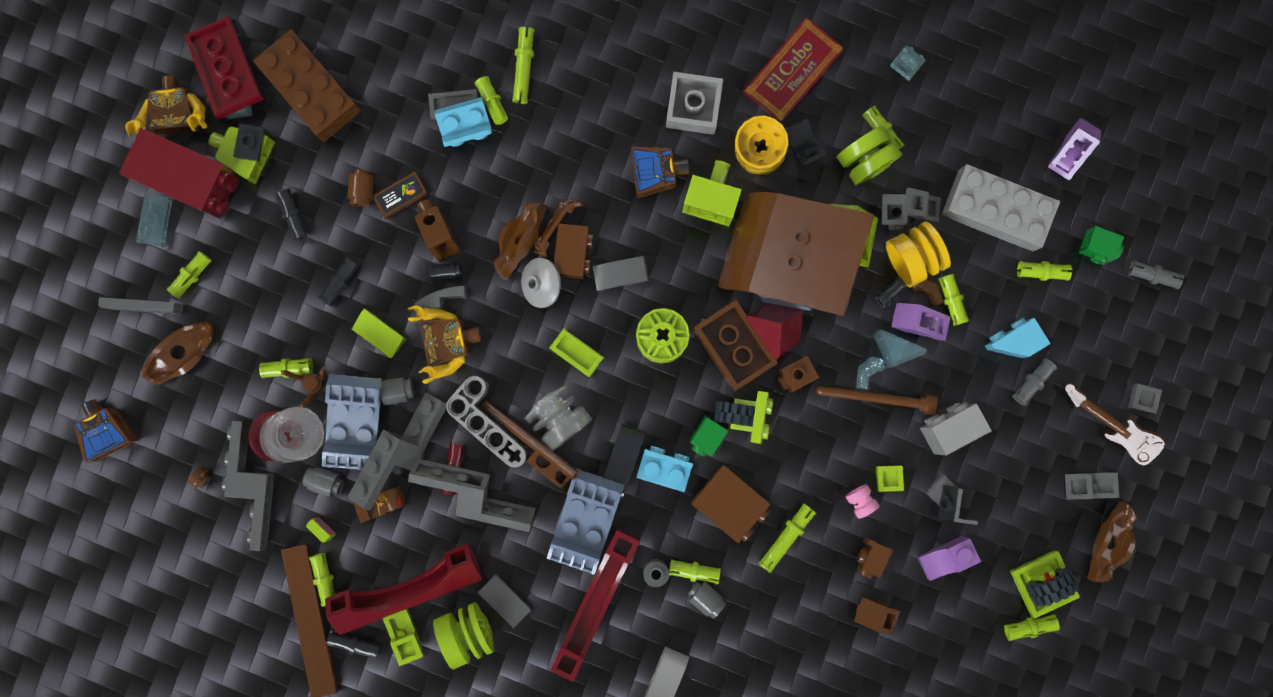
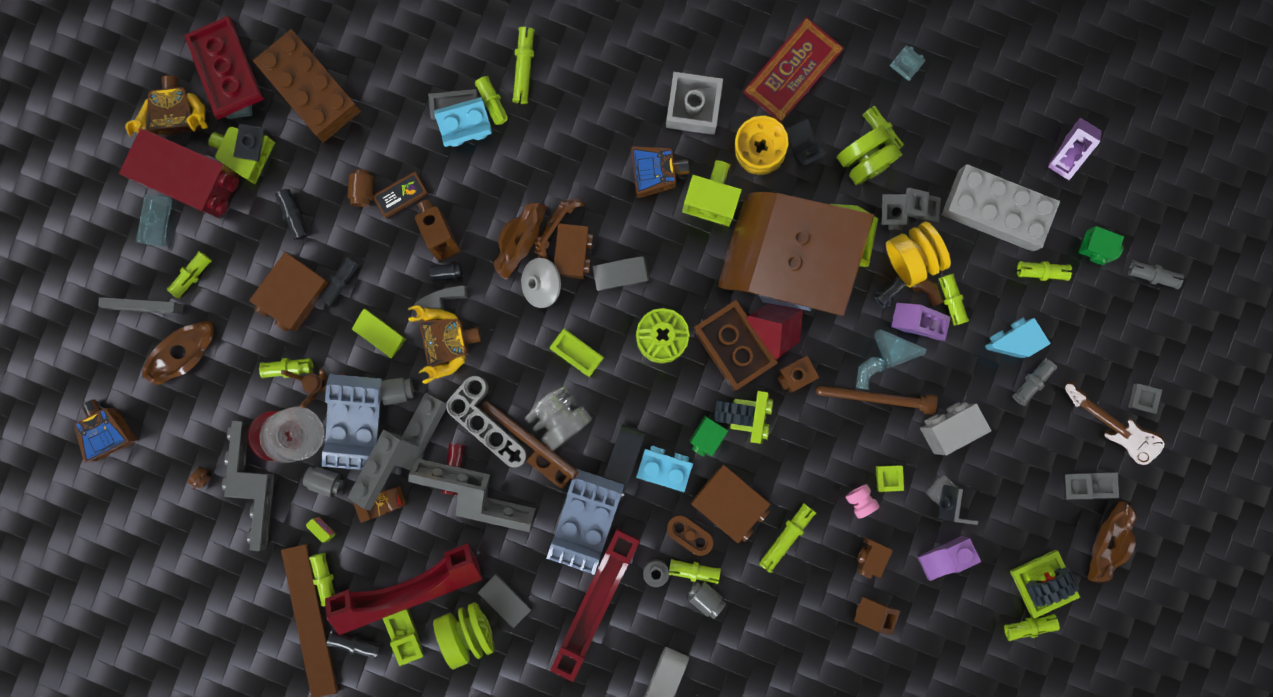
(289, 293): none -> reddish brown brick
(689, 535): none -> reddish brown plate

